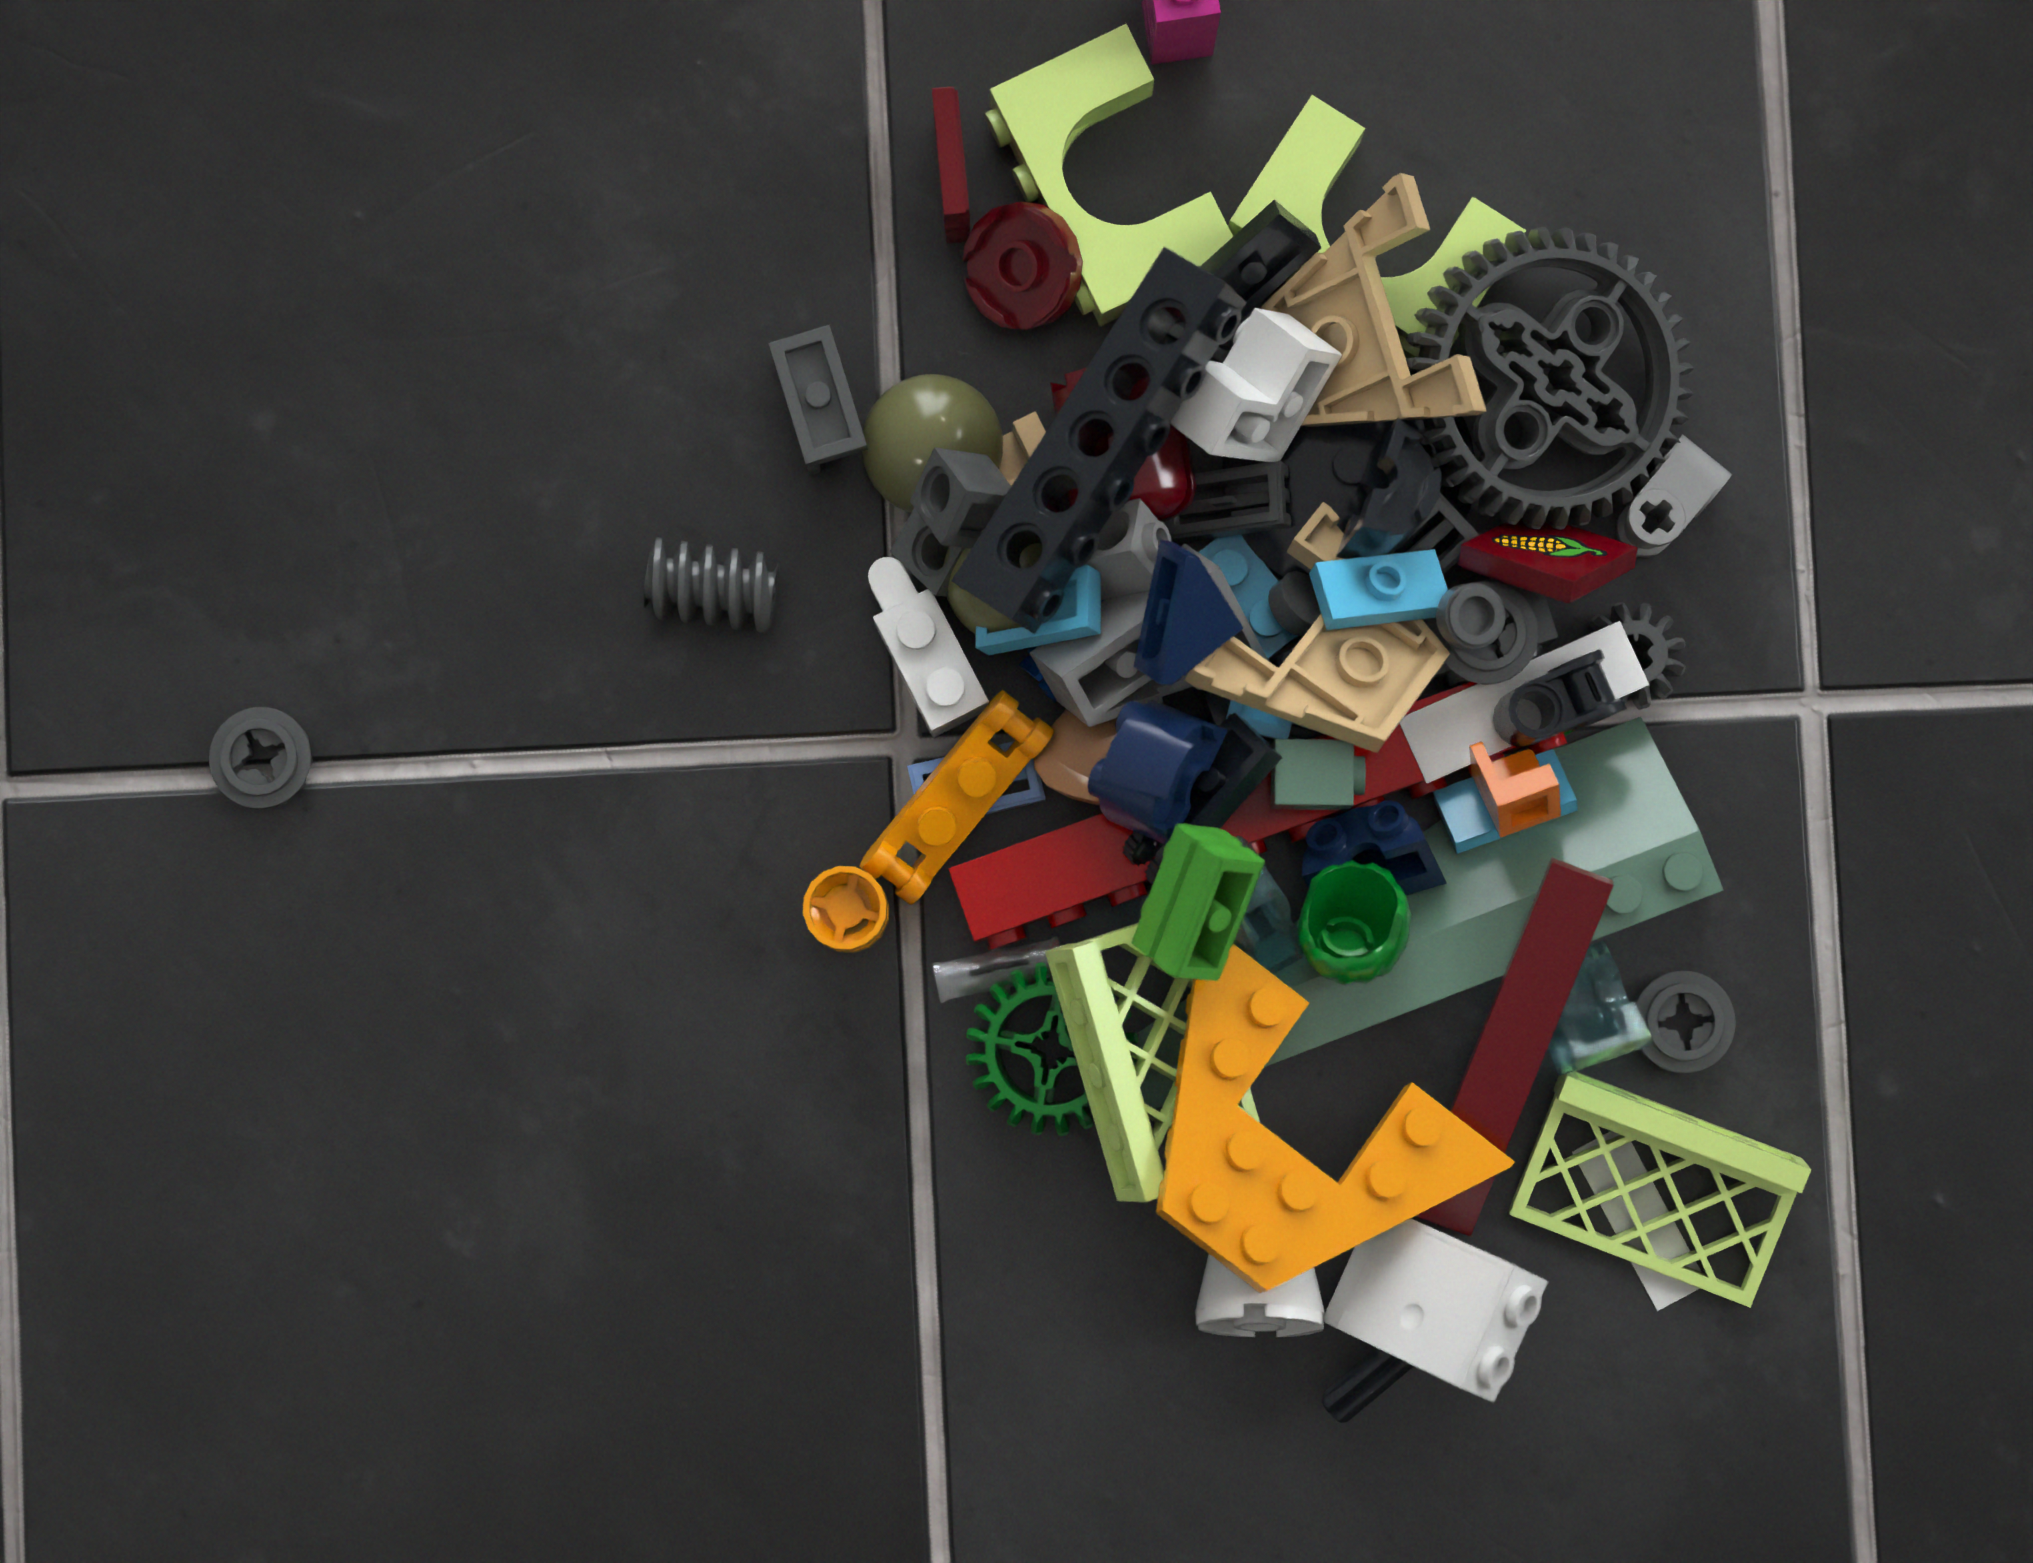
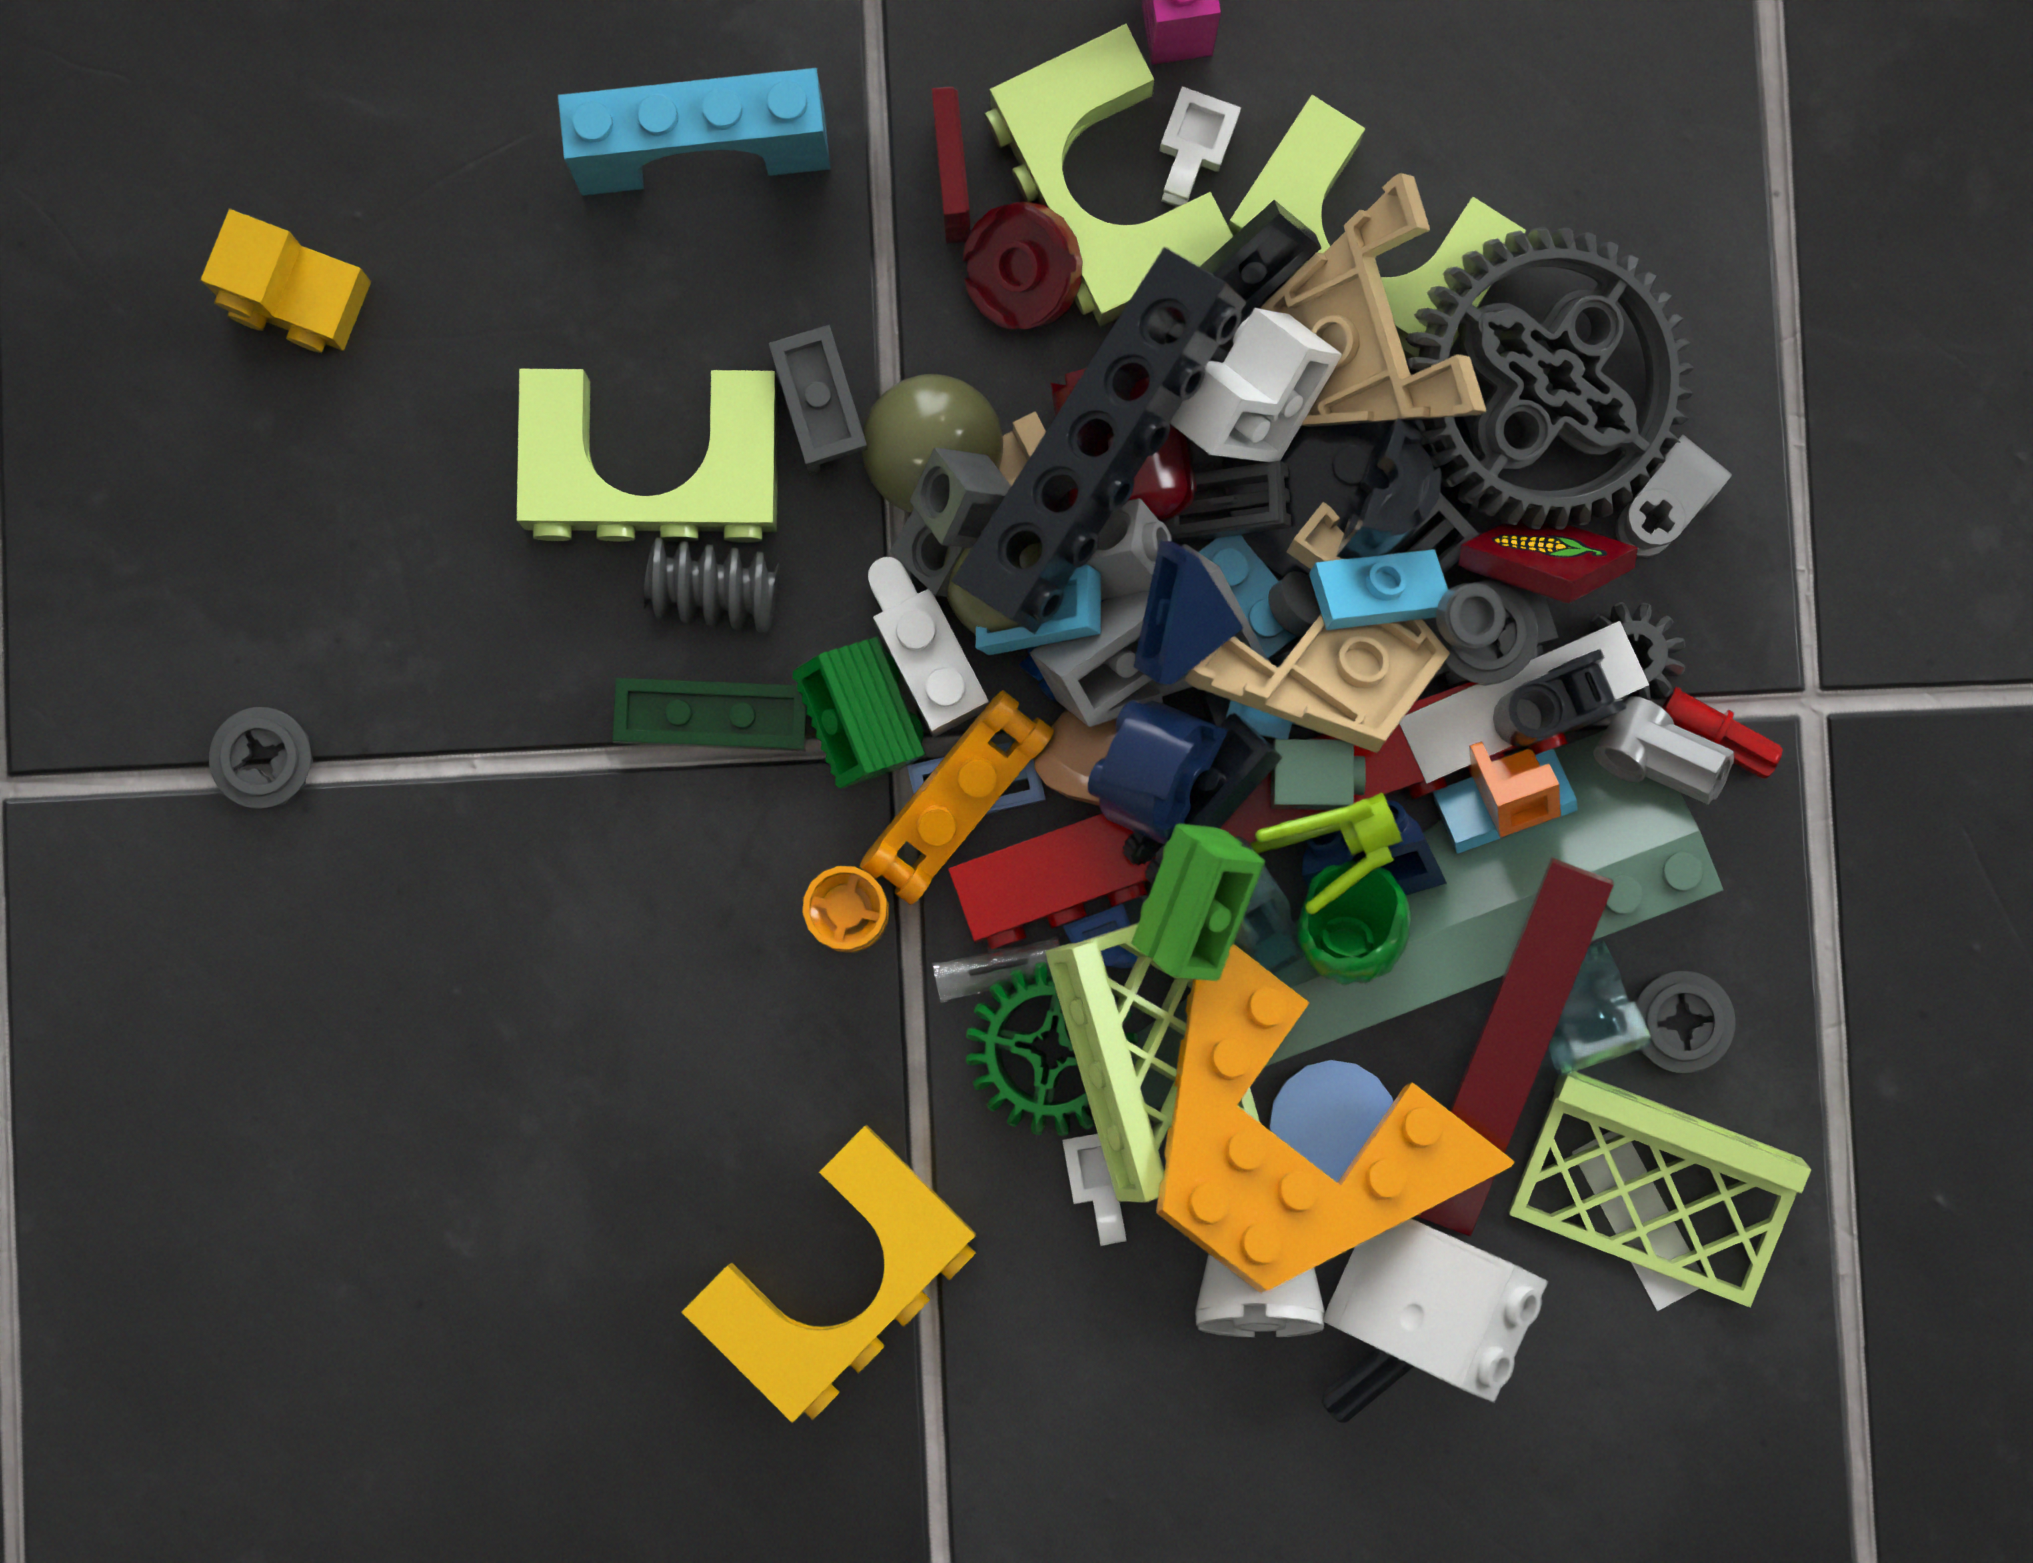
(271, 278): none -> yellow brick
(620, 130): none -> medium azure arch
(709, 714): none -> dark green plate
(727, 494): none -> yellowish green arch
(800, 1361): none -> yellow arch
(859, 712): none -> green brick
(1092, 1182): none -> white plate
(1100, 924): none -> blue tile
(1197, 138): none -> white plate
(1329, 1113): none -> light blue tile
(1365, 827): none -> lime plant
(1649, 745): none -> light grey piece
(1750, 748): none -> red axle

